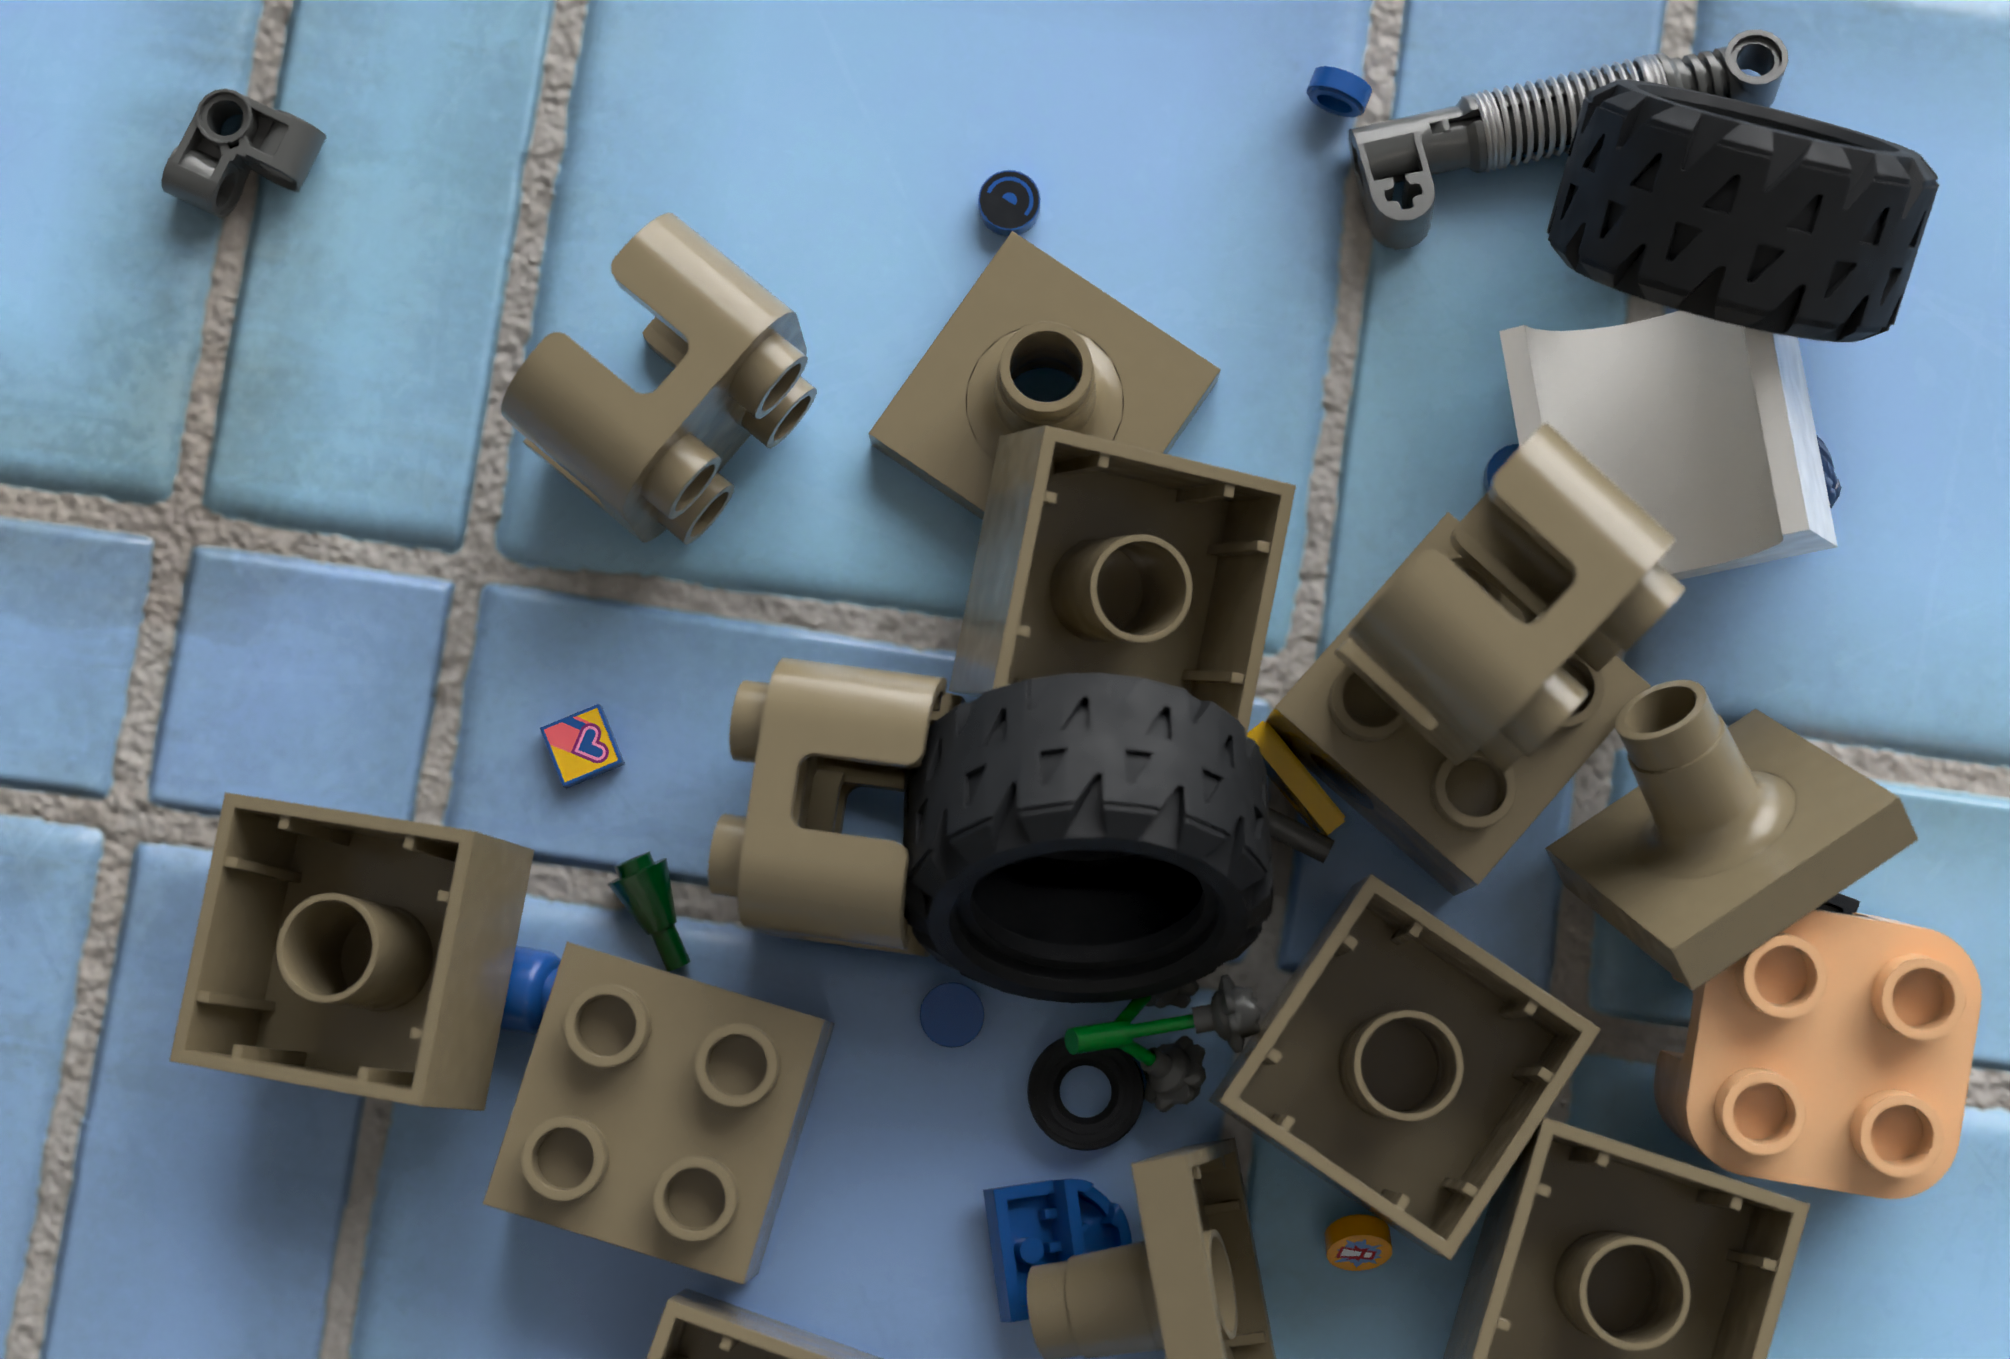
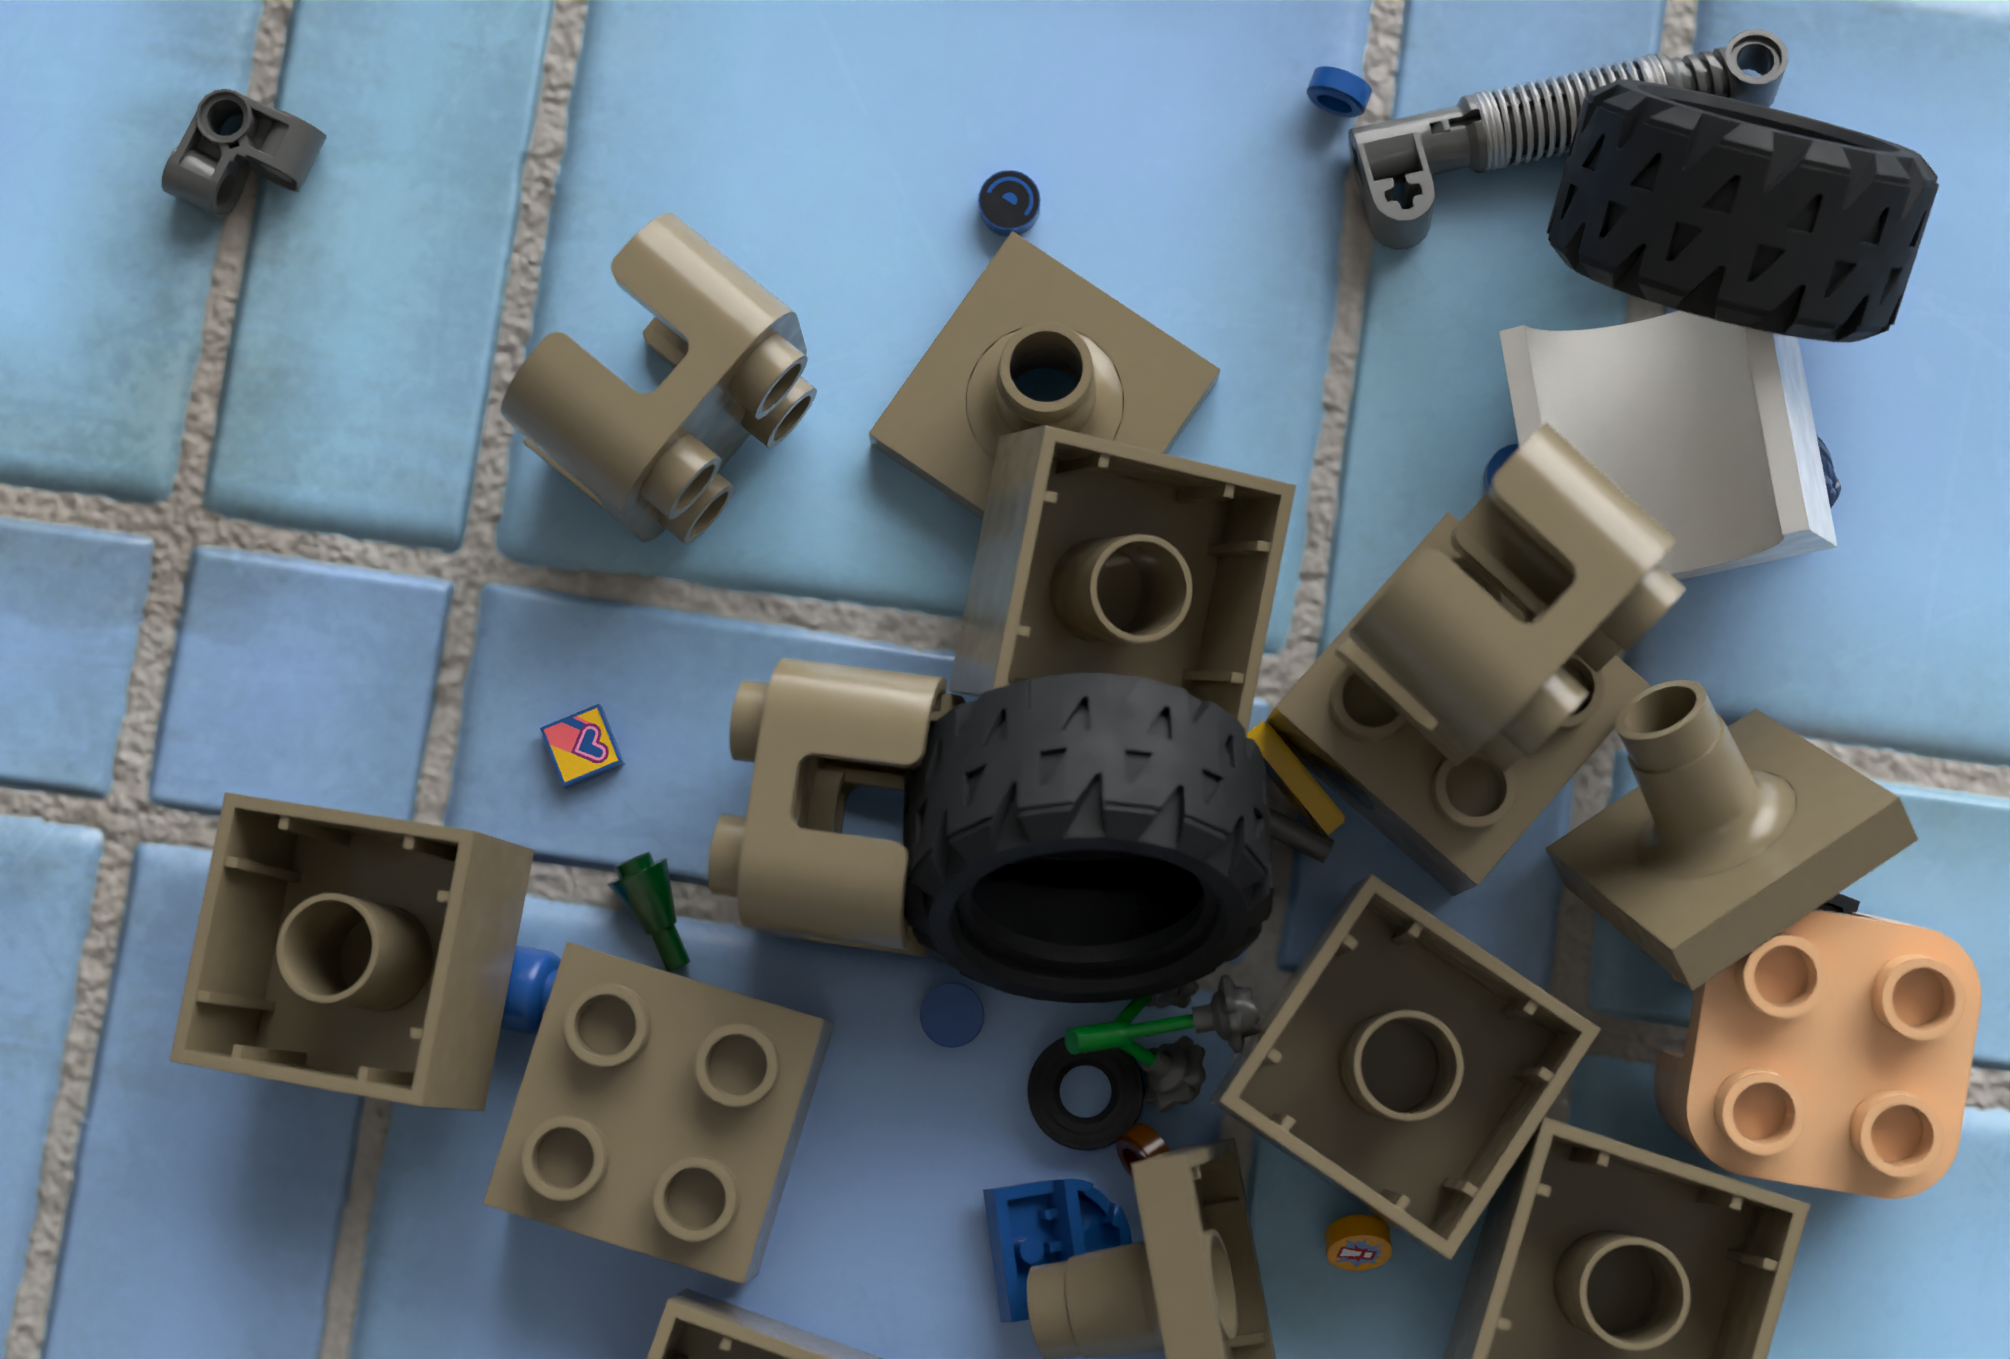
(1139, 1144): none -> reddish brown tile

